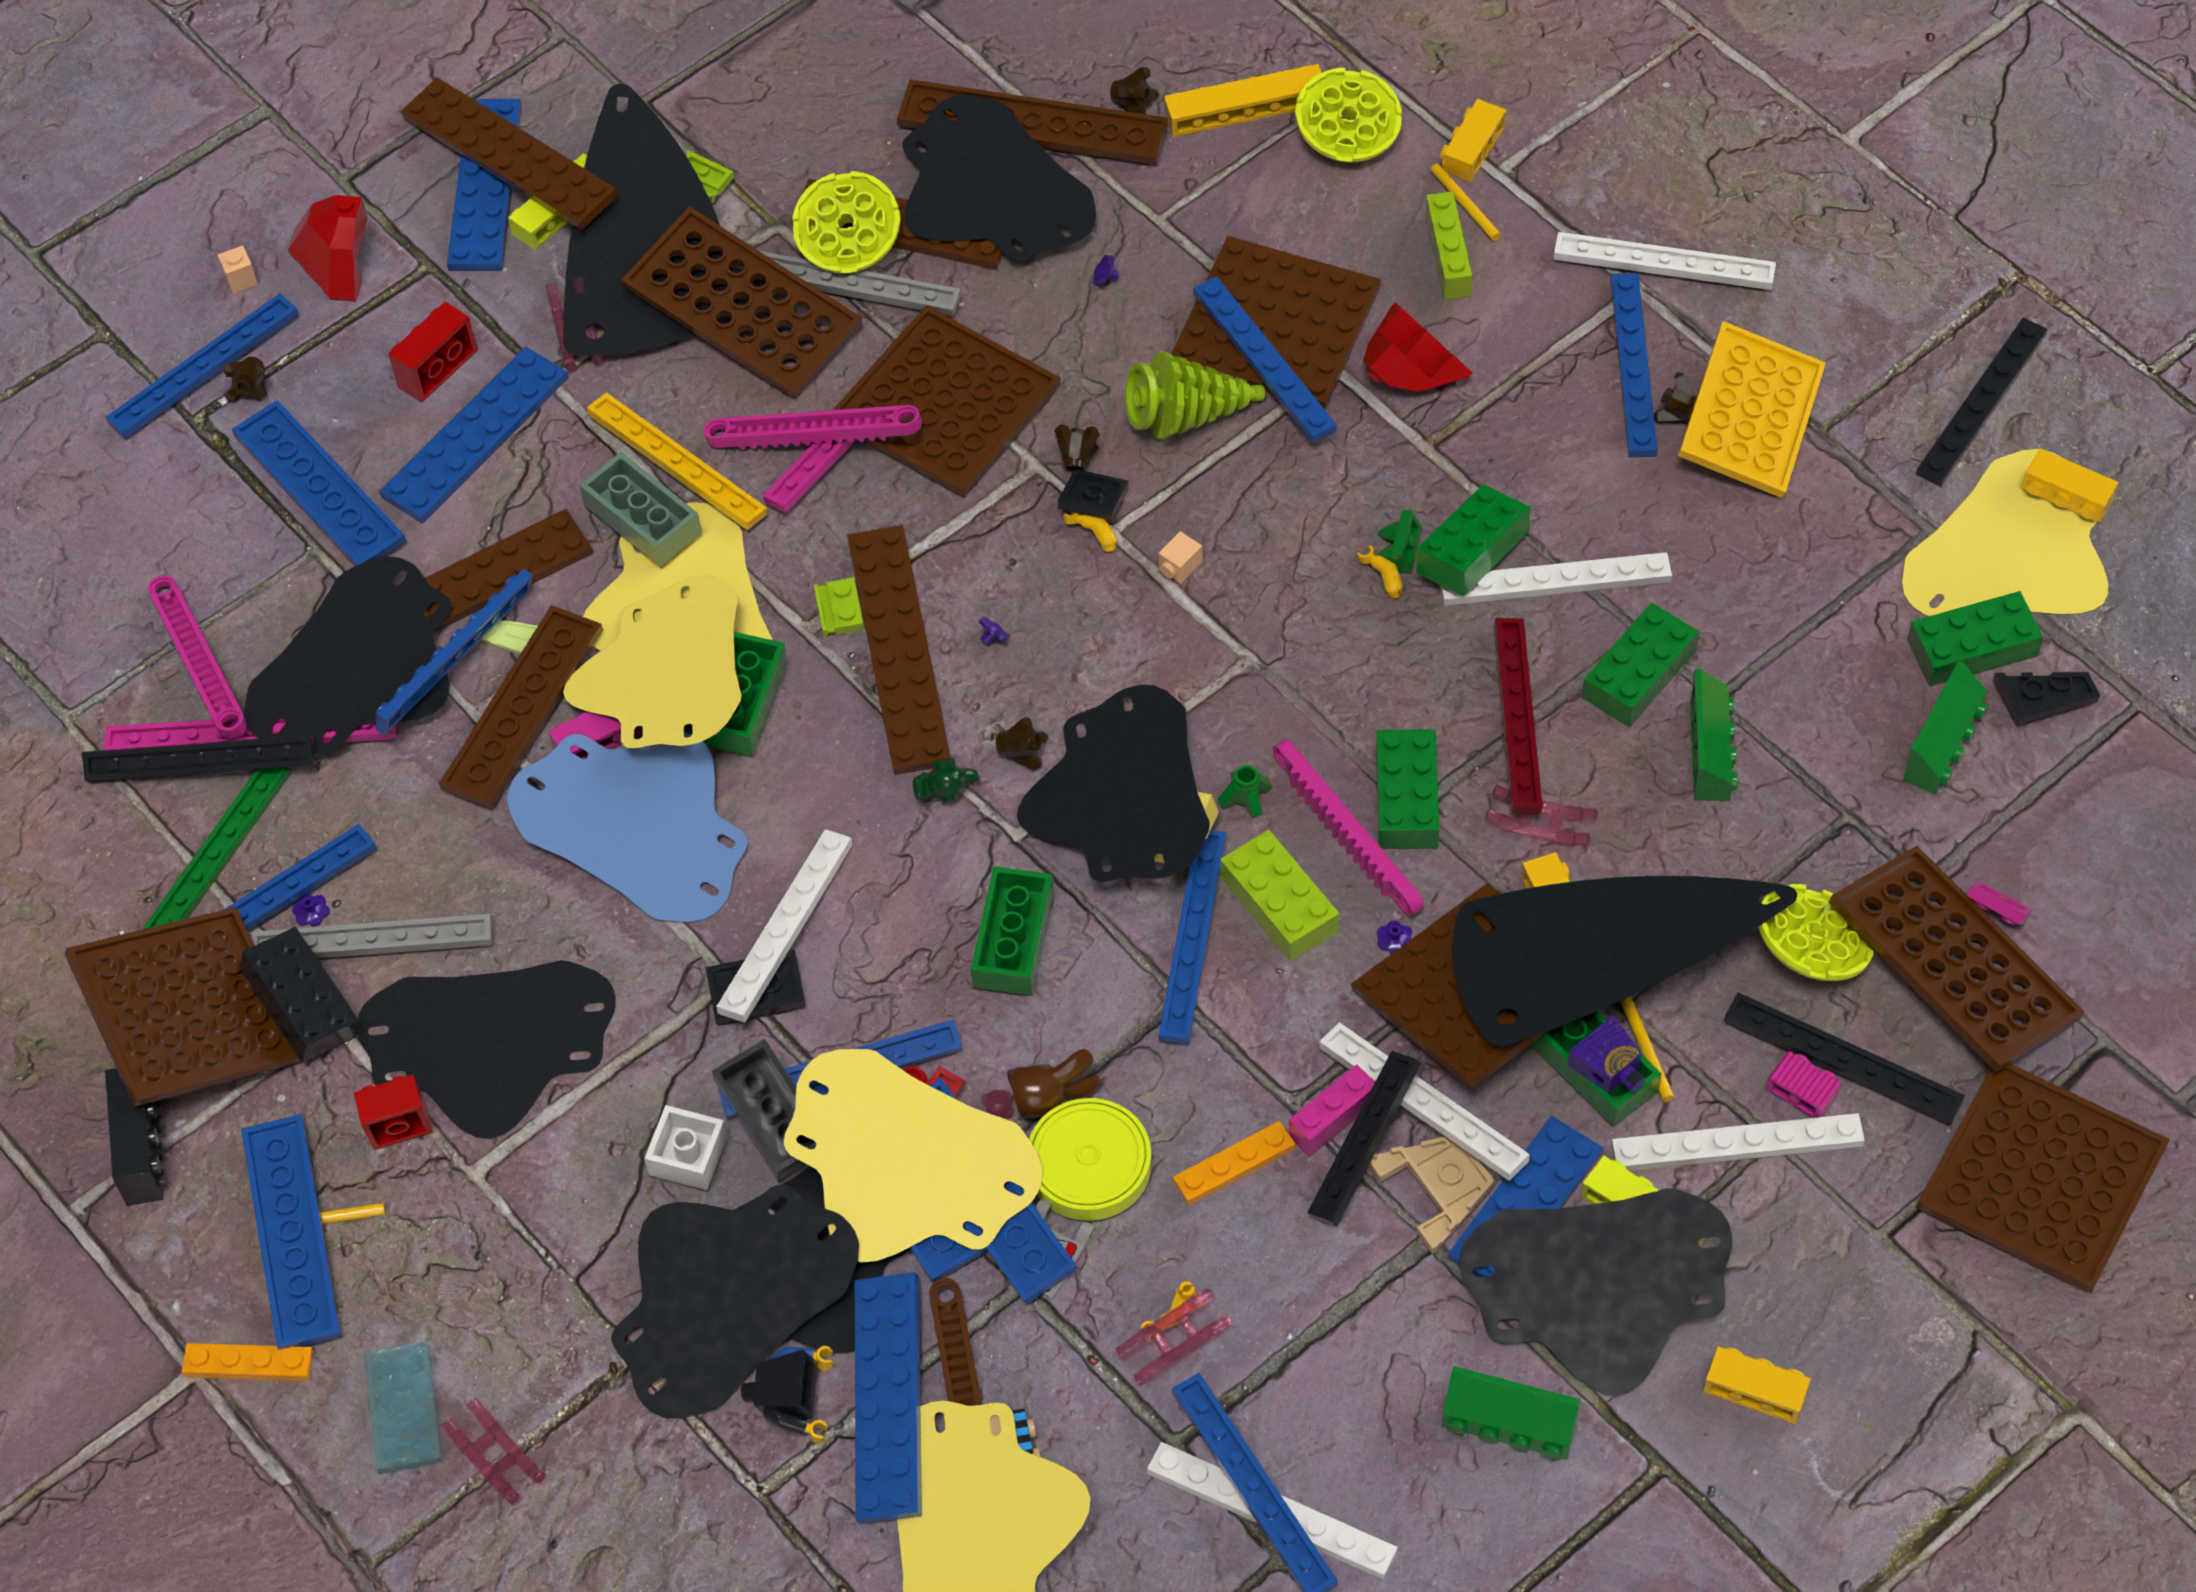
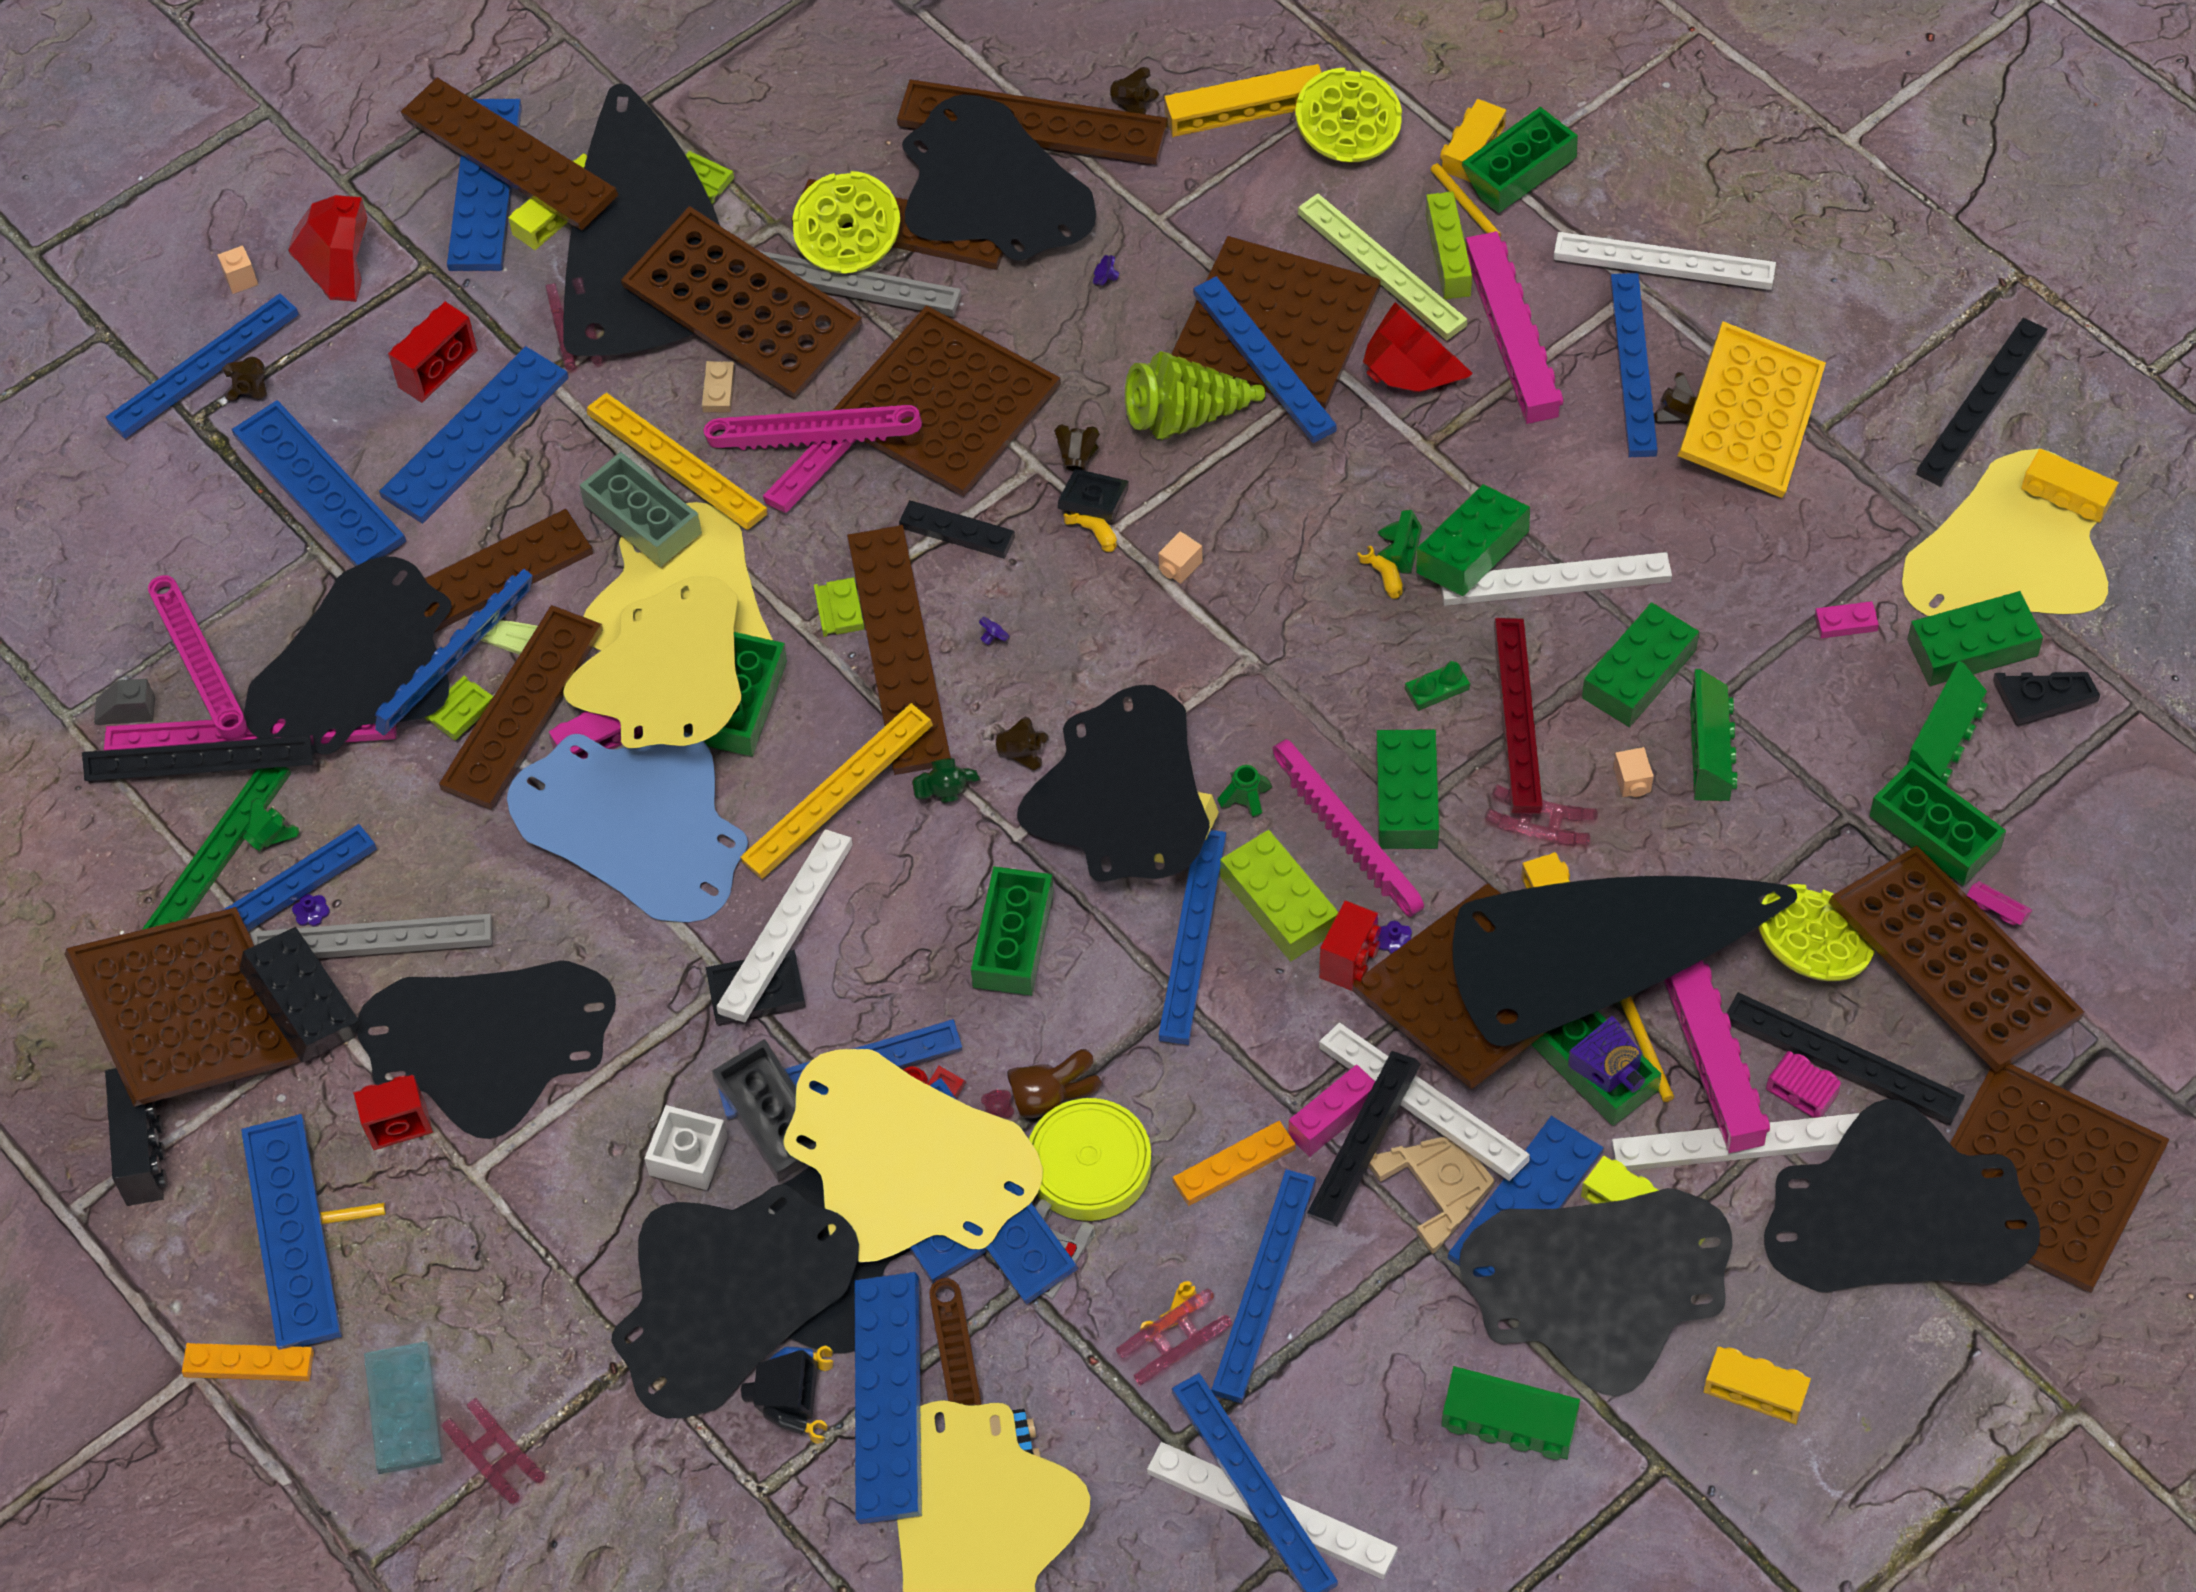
(125, 703): none -> dark grey slope
(267, 826): none -> green rock
(461, 709): none -> lime plate
(718, 386): none -> tan plate
(836, 791): none -> yellow plate
(957, 529): none -> black plate
(1263, 1286): none -> blue plate
(1349, 945): none -> red brick
(1382, 265): none -> yellowish green plate
(1437, 686): none -> green tile
(1512, 328): none -> dark pink brick
(1520, 159): none -> green slope
(1633, 772): none -> light nougat brick
(1717, 1058): none -> dark pink brick
(1846, 619): none -> dark pink plate
(1899, 1210): none -> black piece
(1938, 822): none -> green brick

